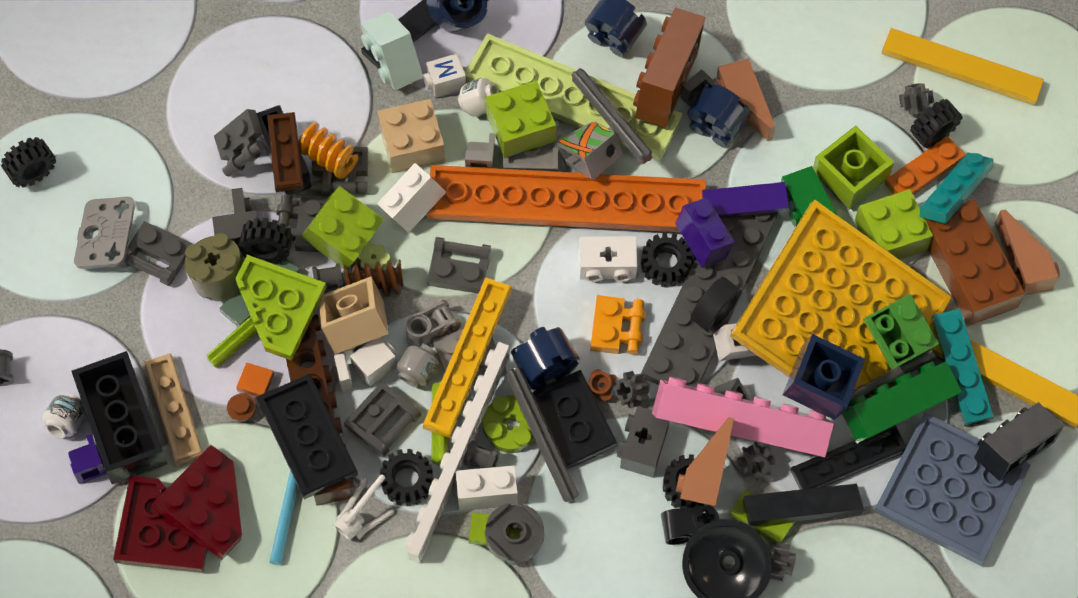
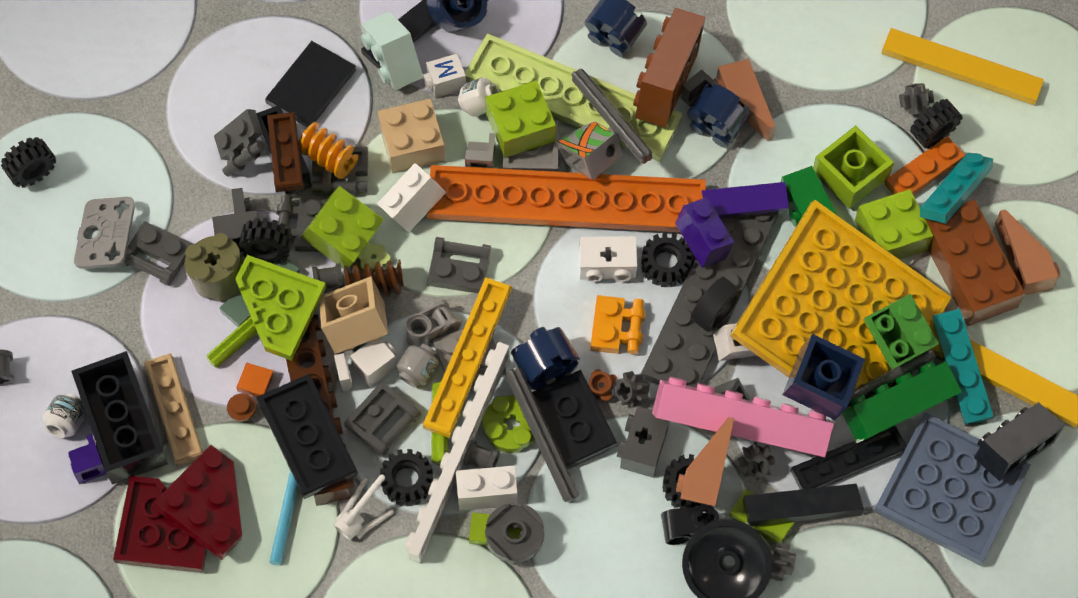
(311, 83): none -> black tile

